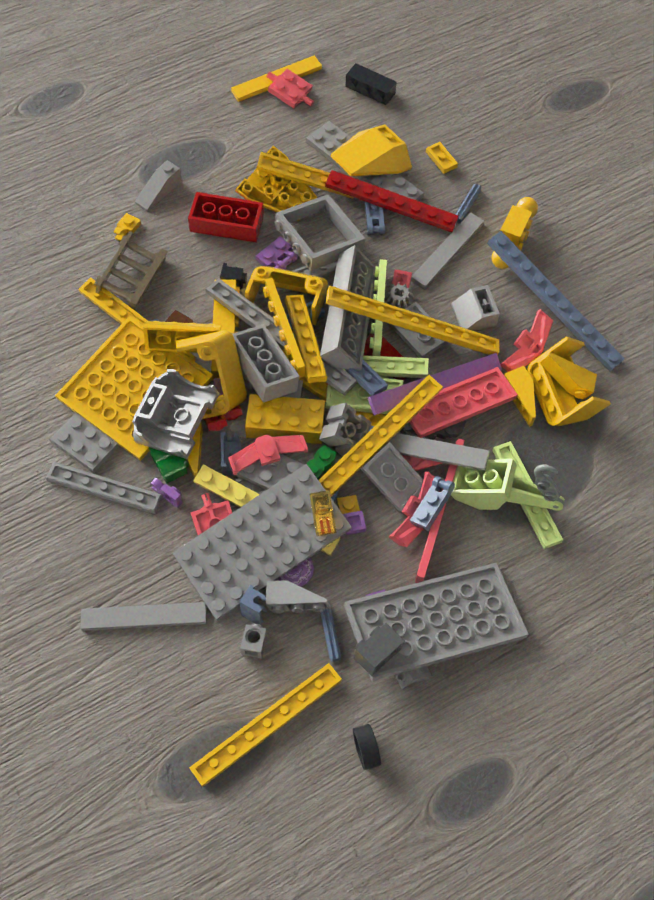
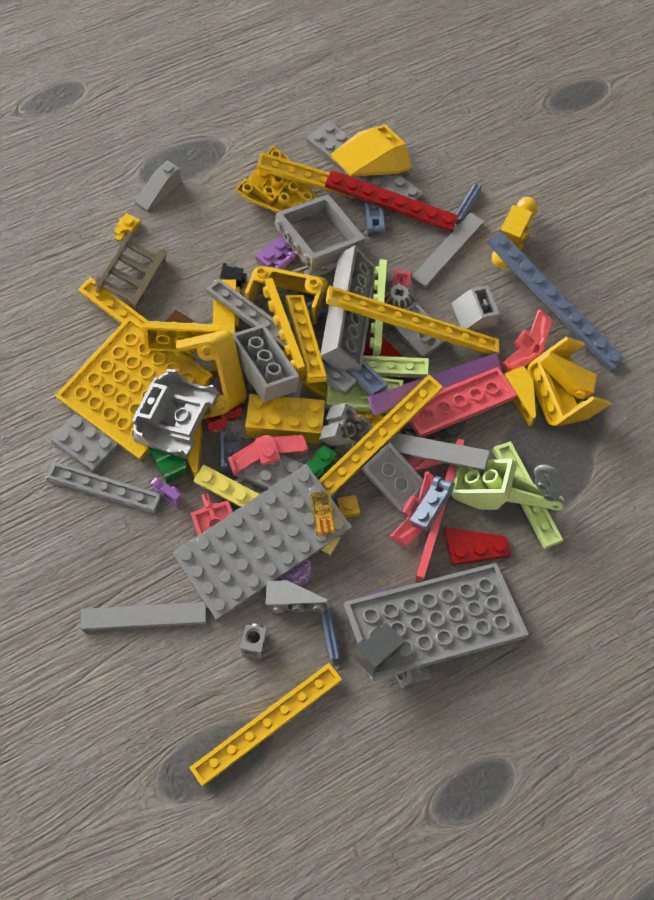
(226, 217): red brick -> none
(250, 607): sand blue hinge -> none
(262, 83): yellow tile -> none
(290, 88): coral plate -> none
(356, 521): medium lavender plate -> none
(366, 746): black tyre -> none
(370, 84): black brick -> none
(441, 157): yellow plate -> none
(474, 547): none -> red wing

